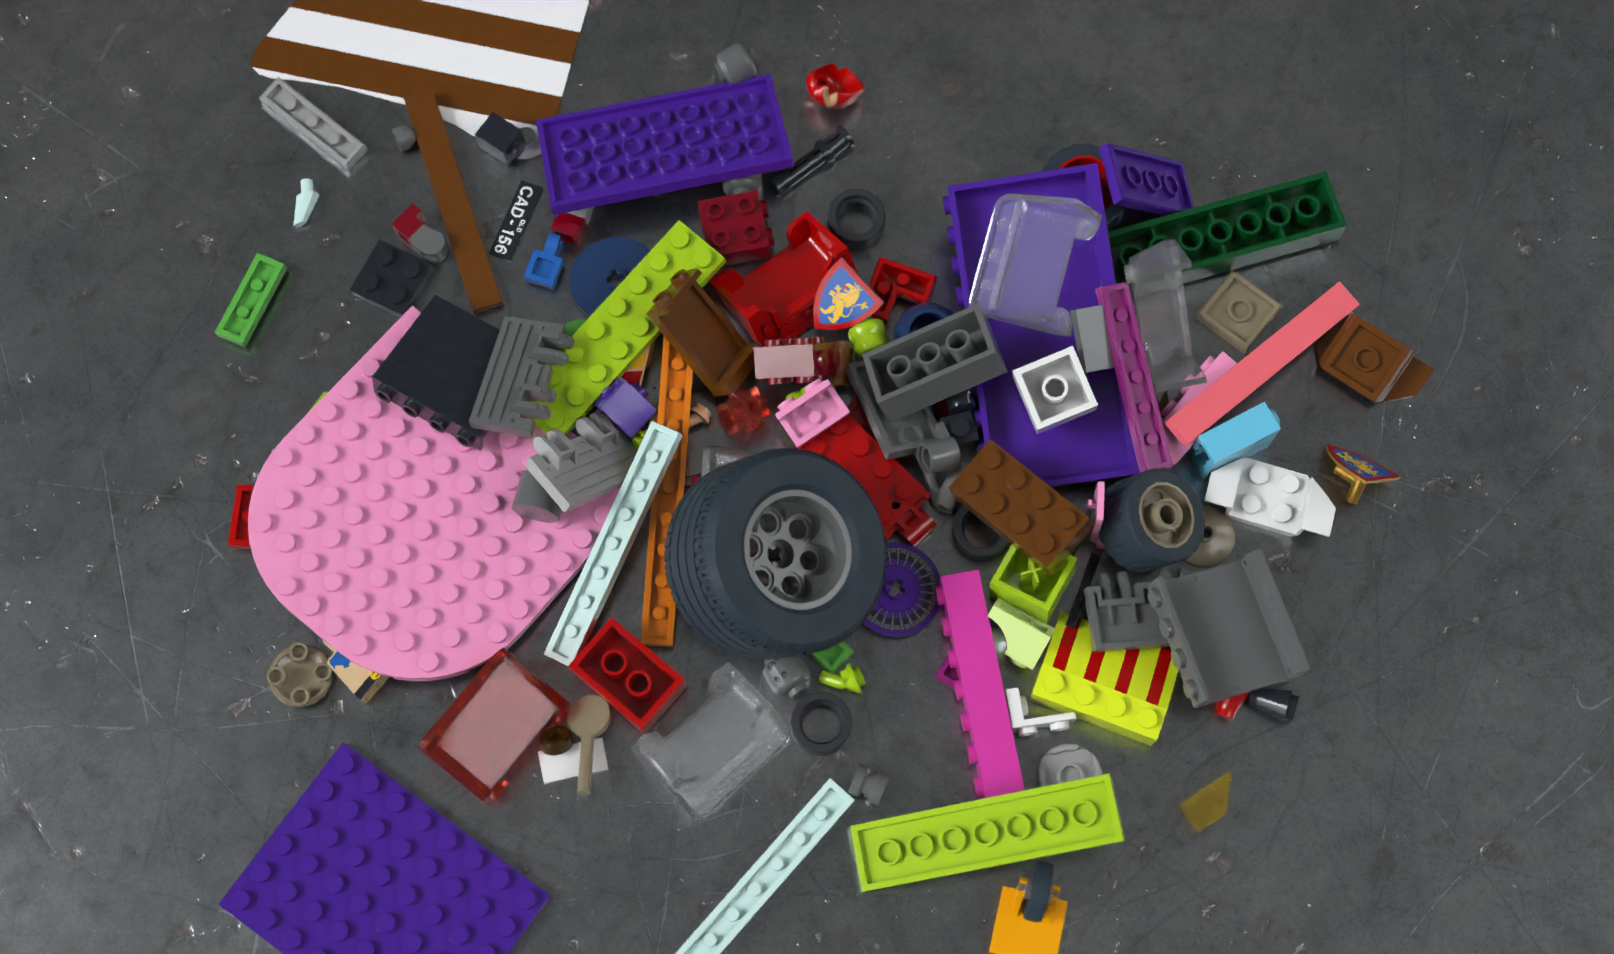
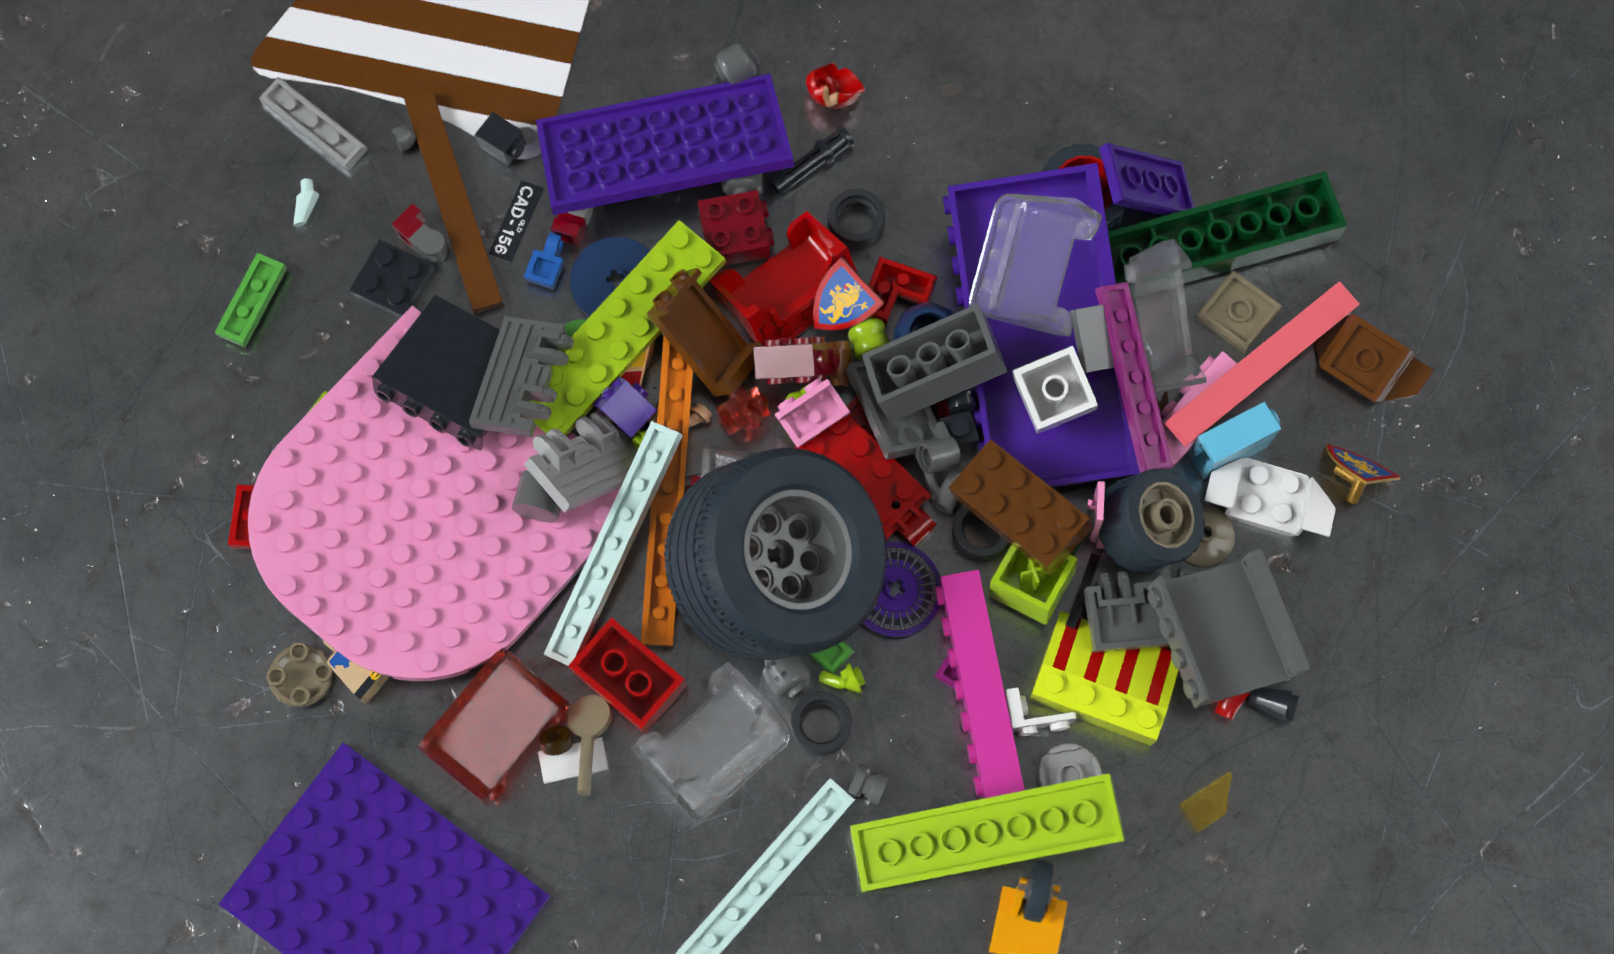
(1023, 632): yellowish green arch -> none

